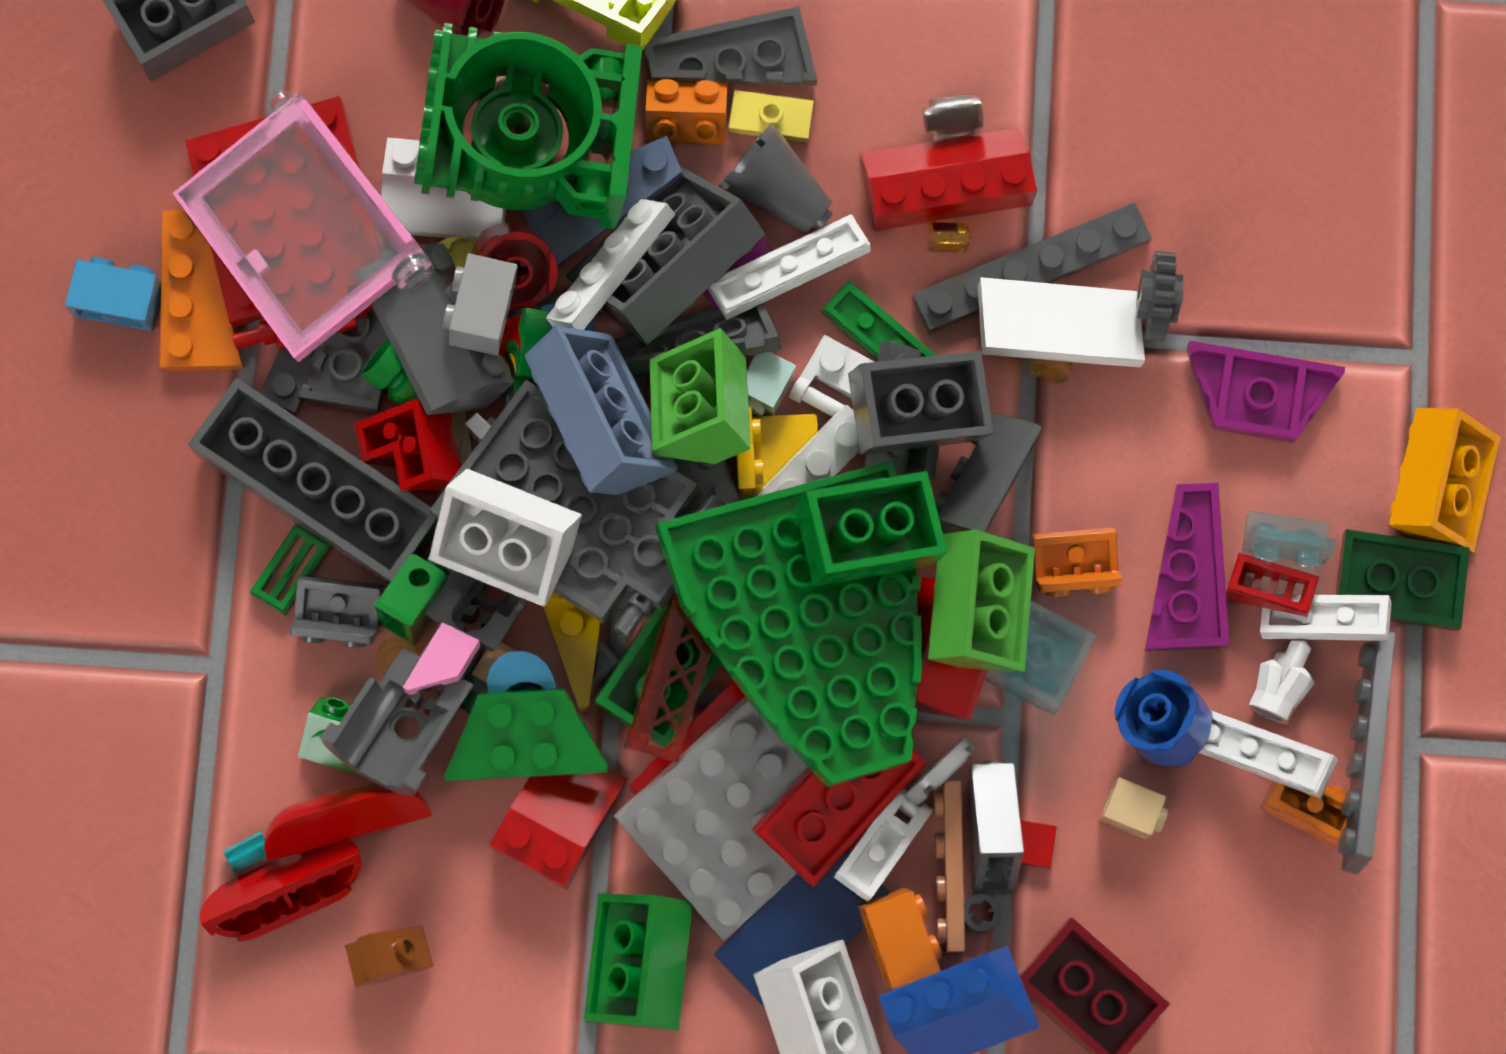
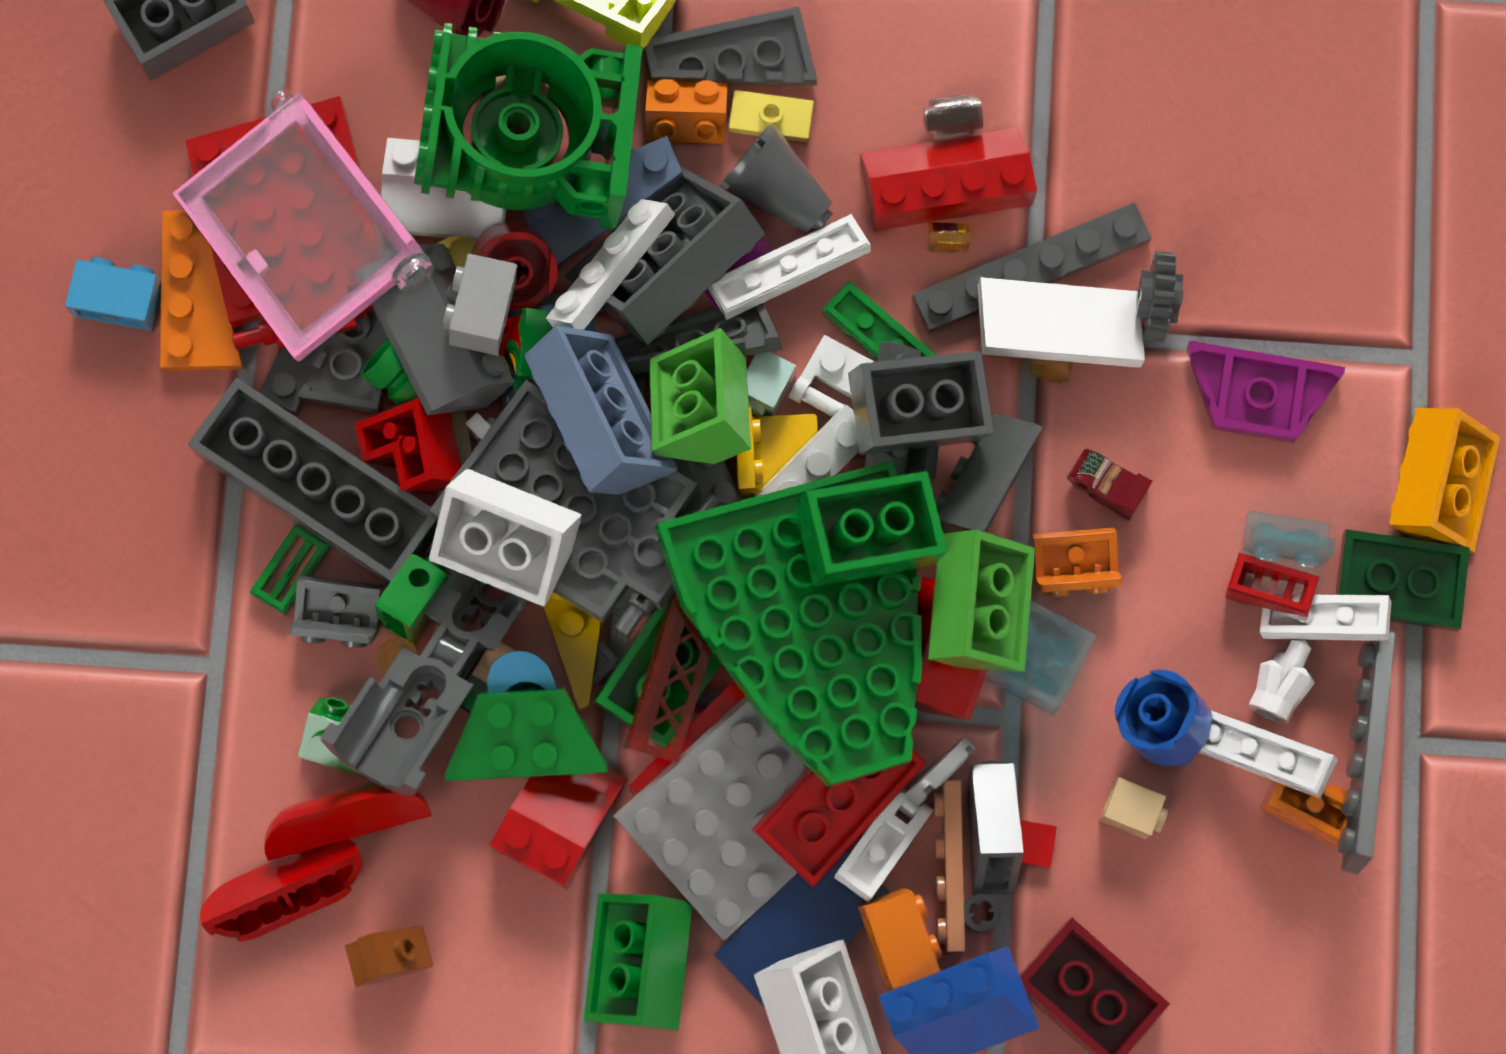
(246, 852): teal piece -> none
(443, 660): bright pink tile -> none
(1109, 483): none -> dark red leg
(1191, 585): magenta wing -> none

